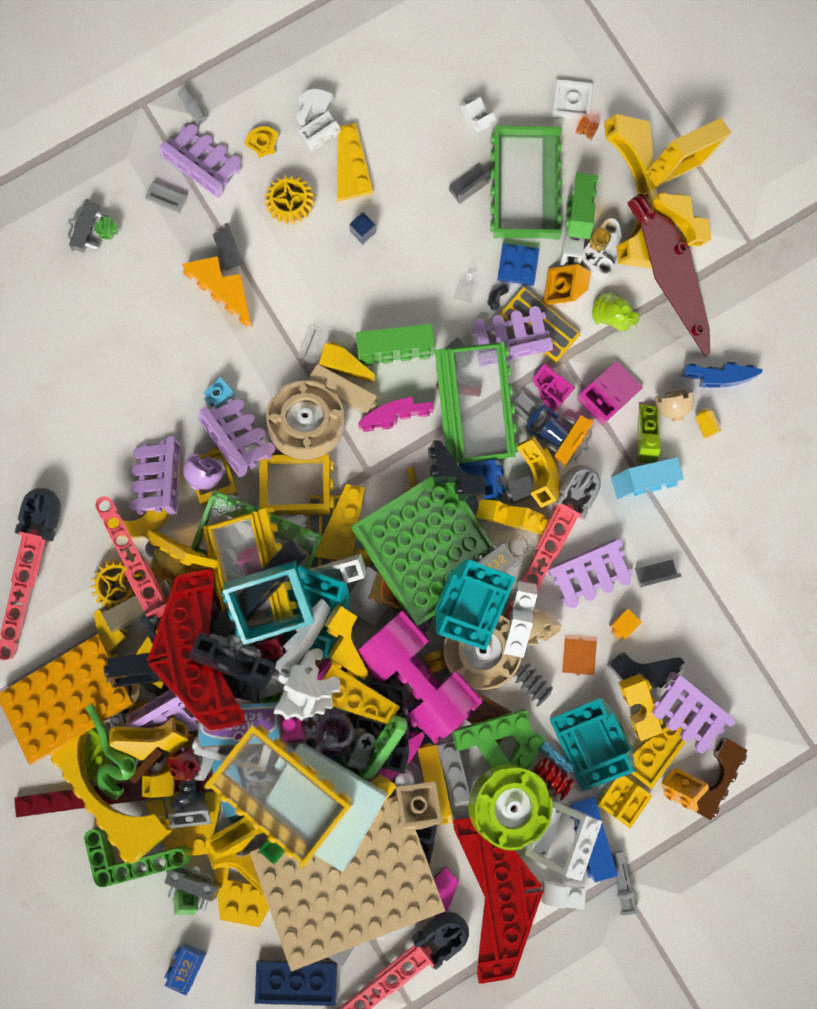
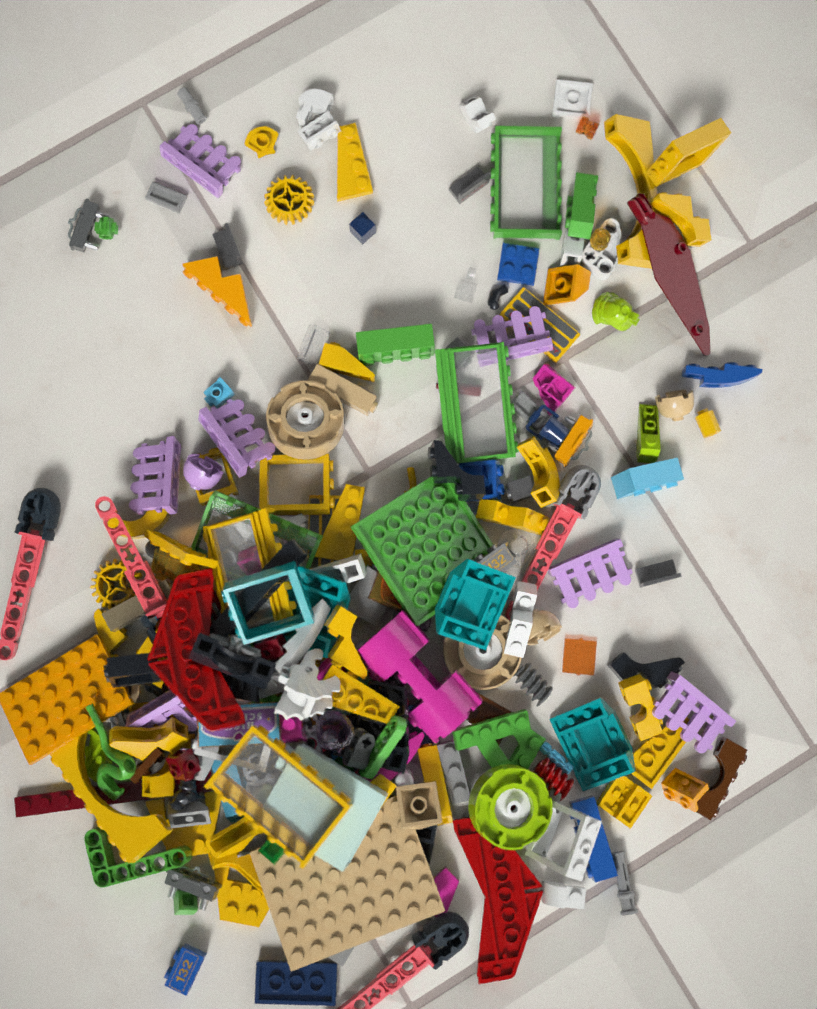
(386, 415): dark pink slope -> none
(438, 665): yellow wheel -> none
(609, 393): dark pink slope -> none
(625, 624): light orange brick -> none

